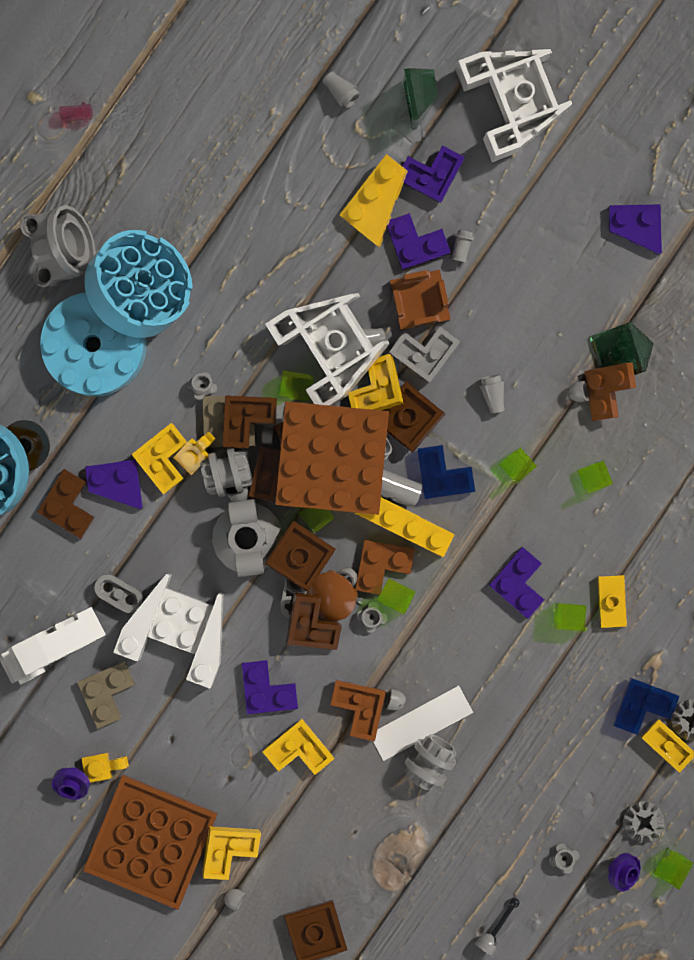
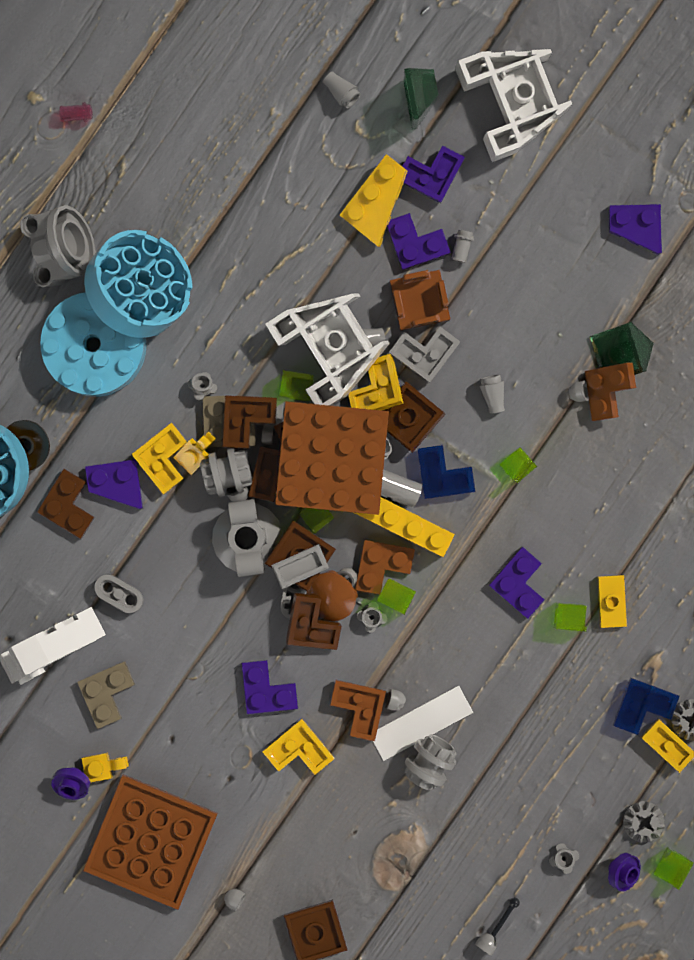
(179, 623): white wedge -> none
(225, 843): yellow plate -> none
(300, 566): none -> light grey tile
(594, 477): clear neon green panel -> none

